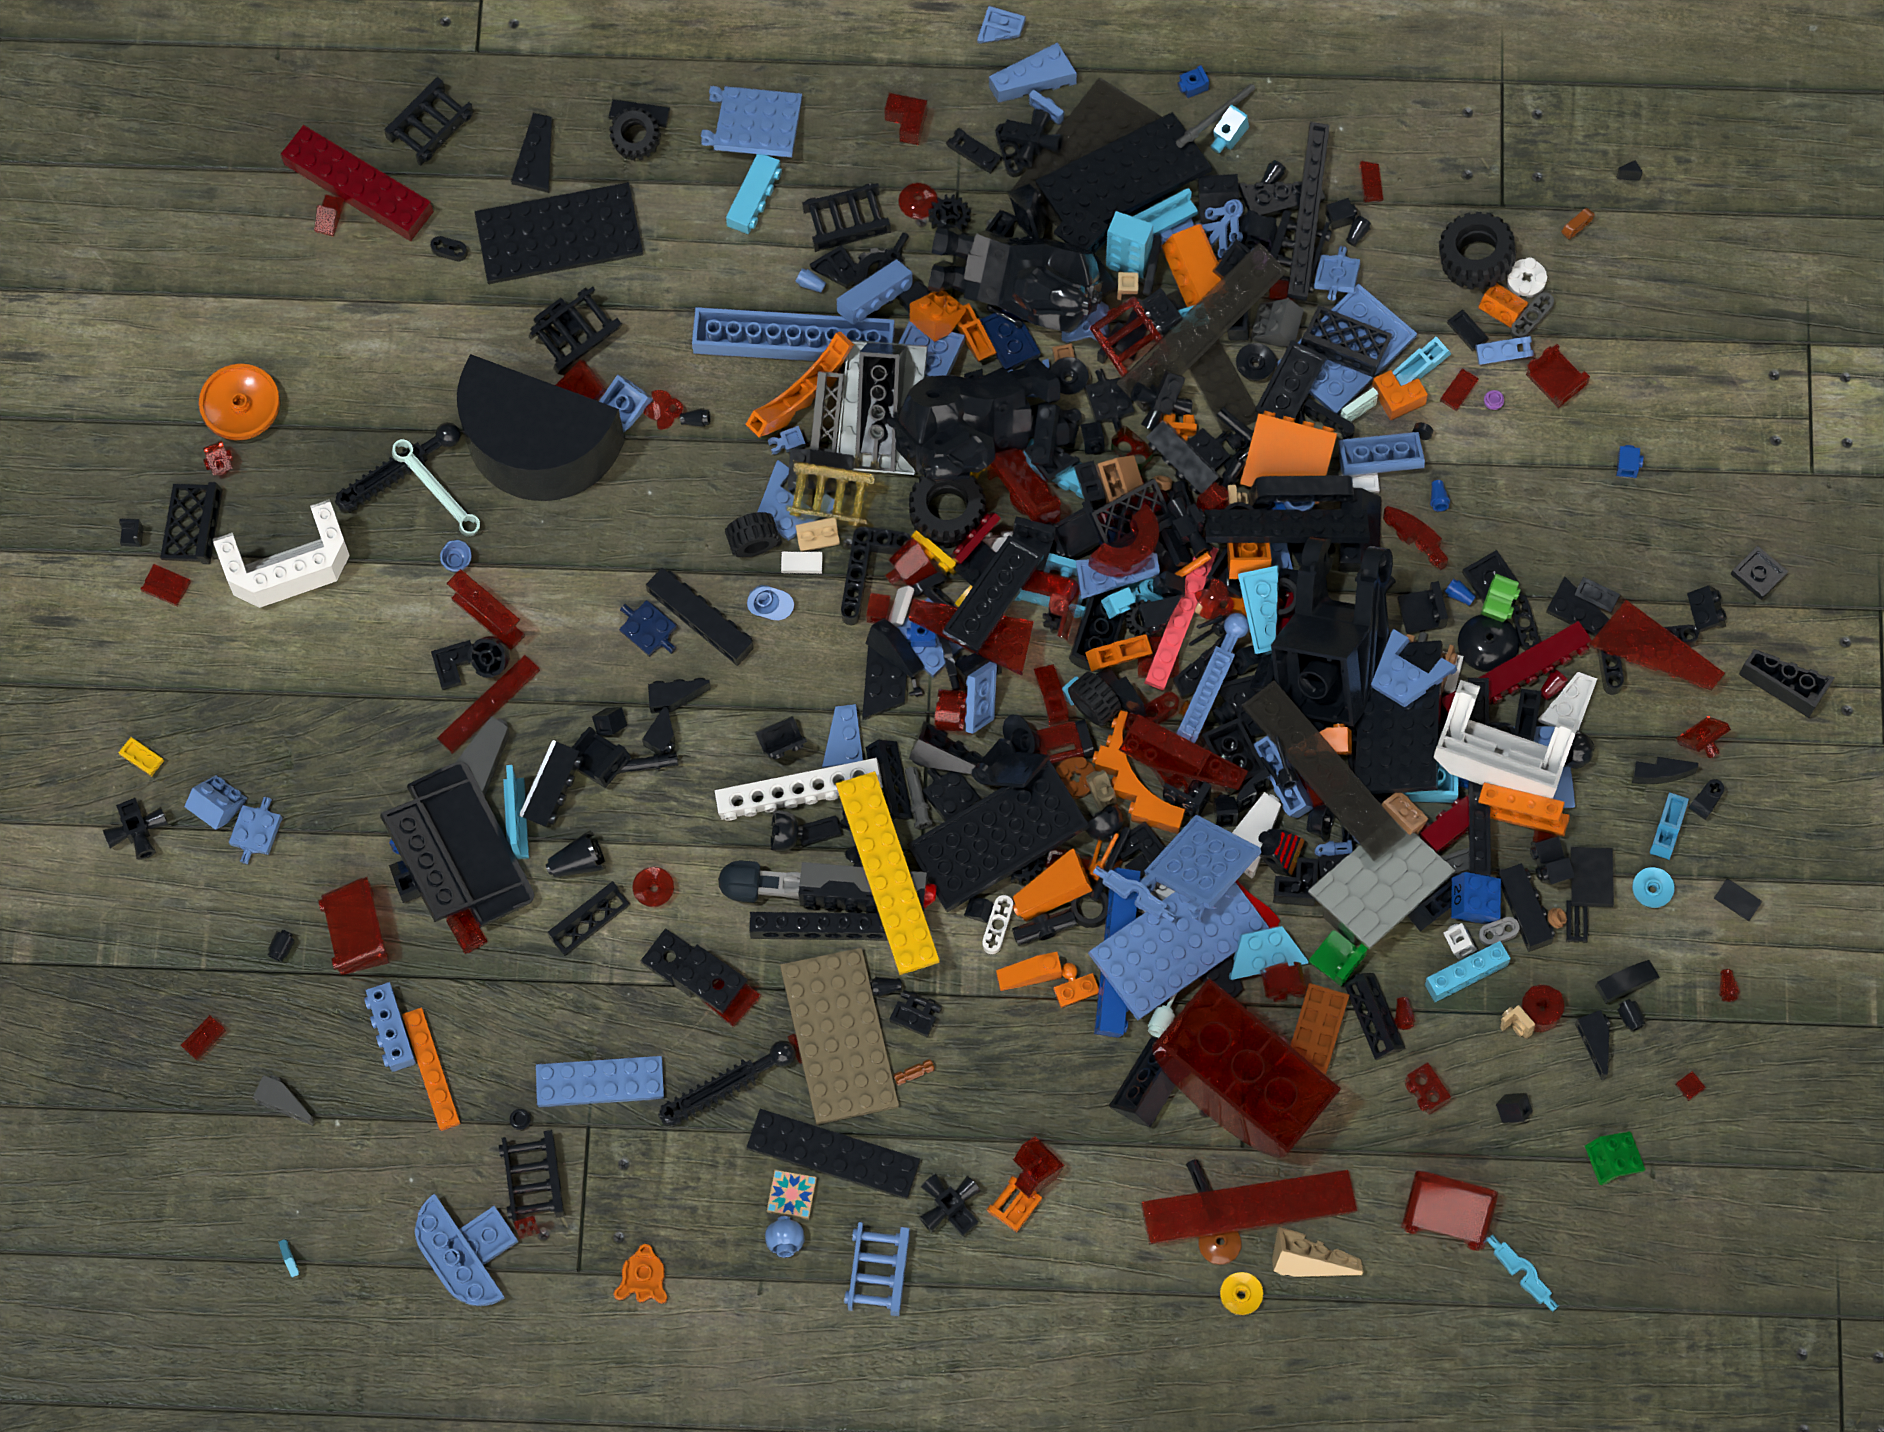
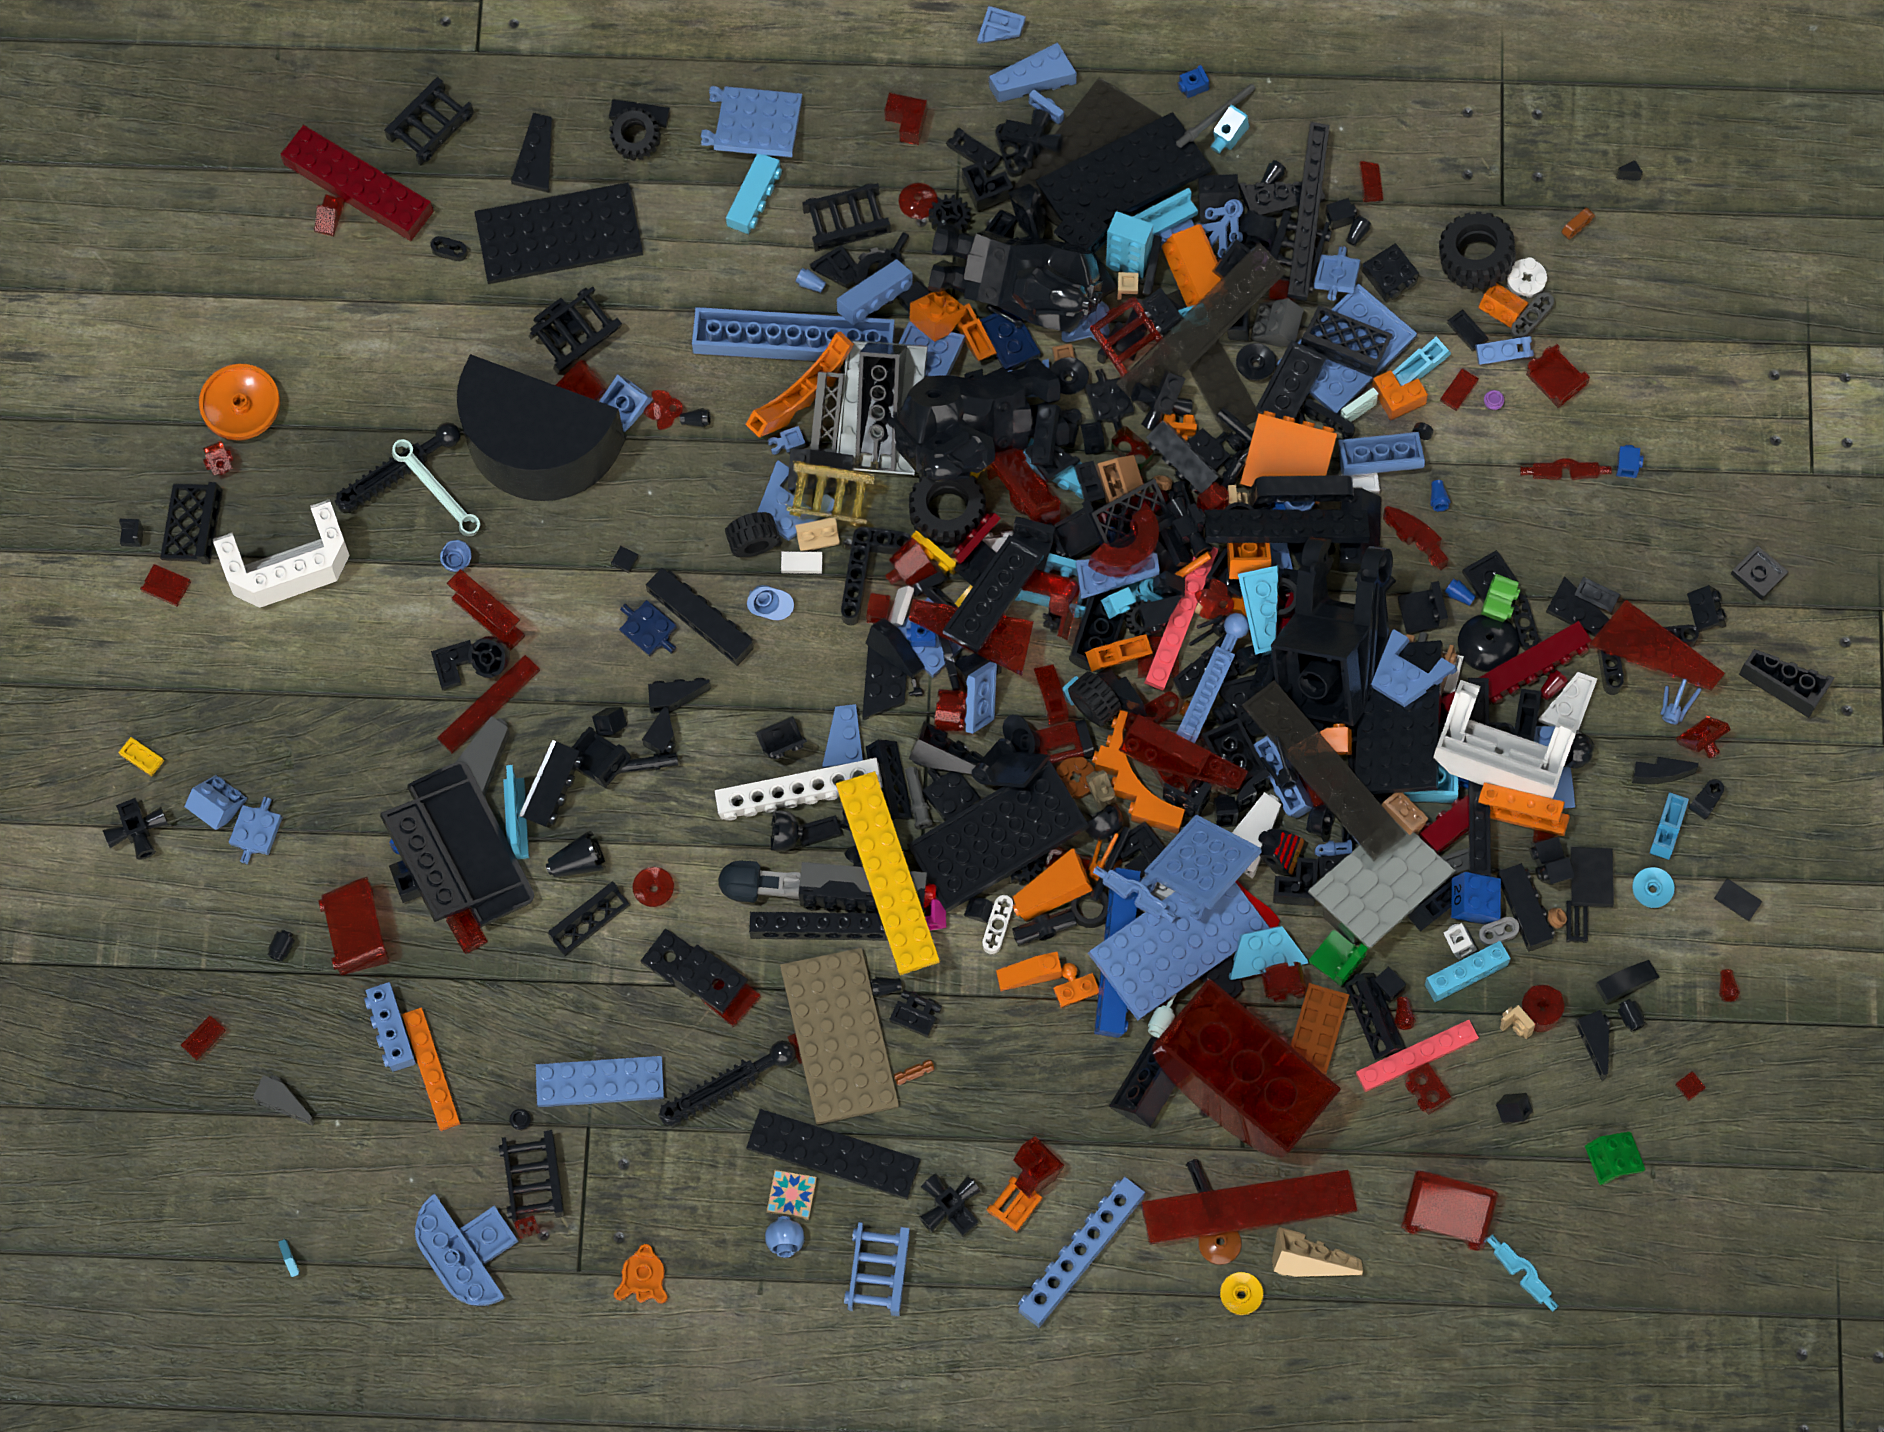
(624, 559): none -> black tile
(935, 915): none -> dark pink panel
(983, 190): none -> black brick
(1039, 1313): none -> medium blue brick
(1390, 272): none -> black brick
(1390, 984): none -> black panel
(1417, 1055): none -> coral plate
(1576, 469): none -> clear red piece
(1672, 713): none -> medium blue plant

